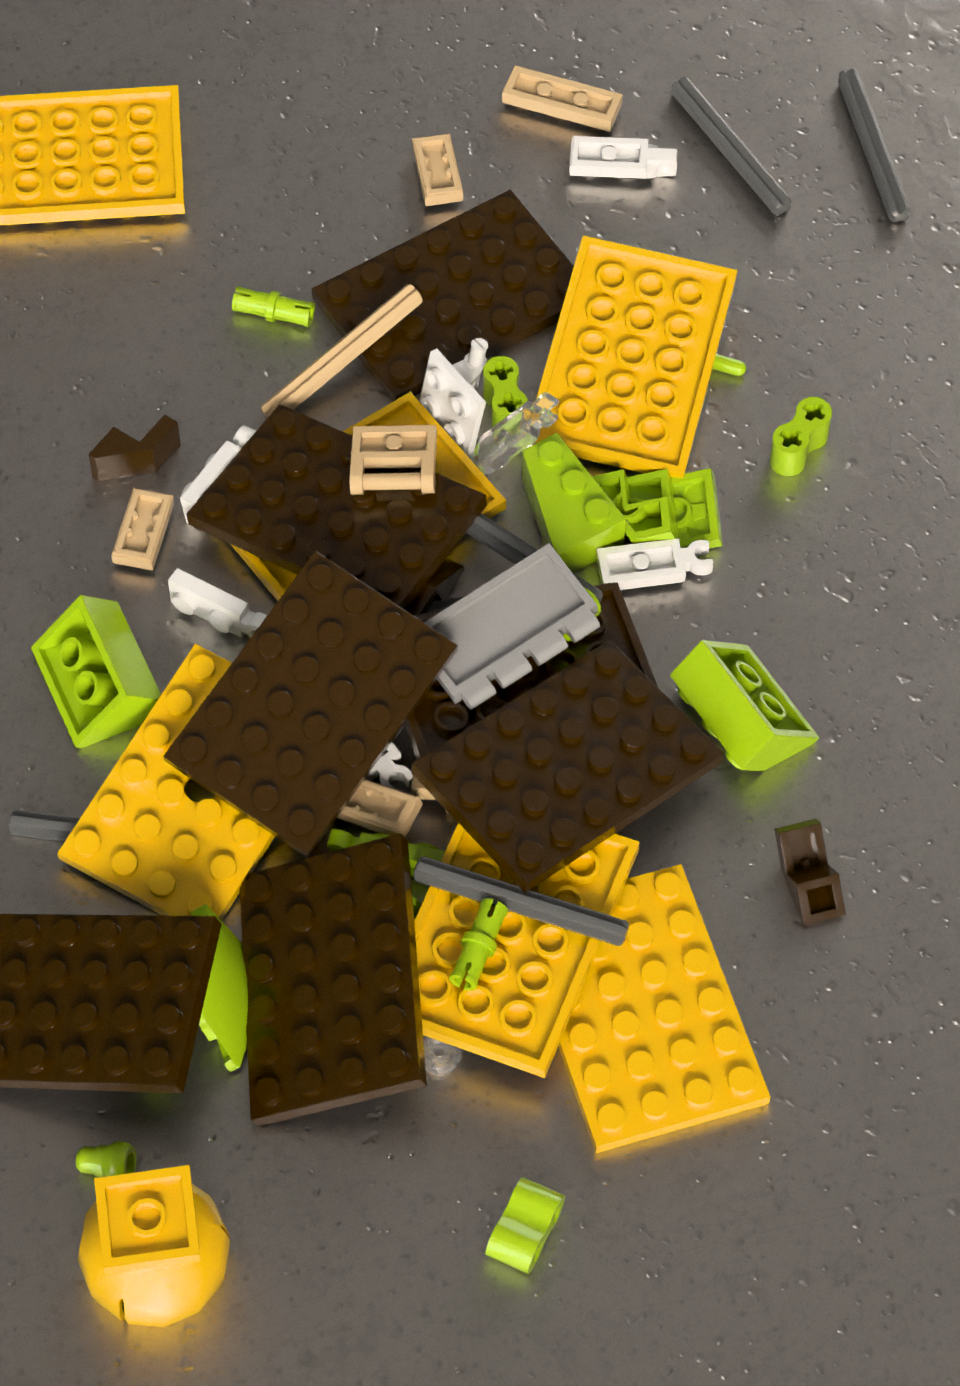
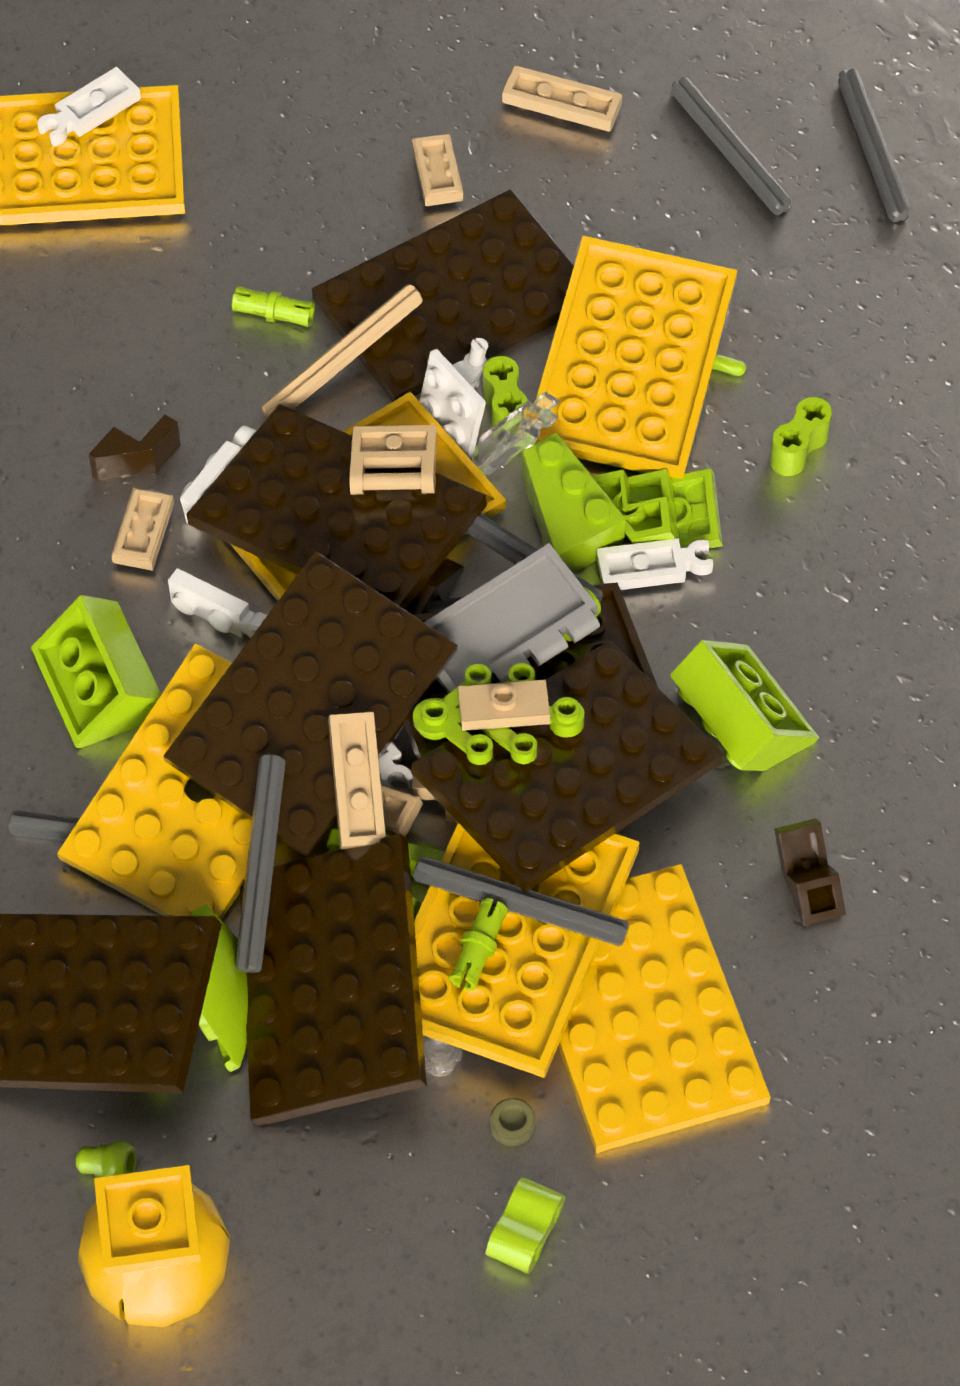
(90, 106): none -> white plate
(260, 864): none -> dark grey axle
(356, 779): none -> tan plate
(449, 720): none -> lime plant
(503, 705): none -> tan plate
(512, 1122): none -> olive tile
(620, 158): white hinge -> none

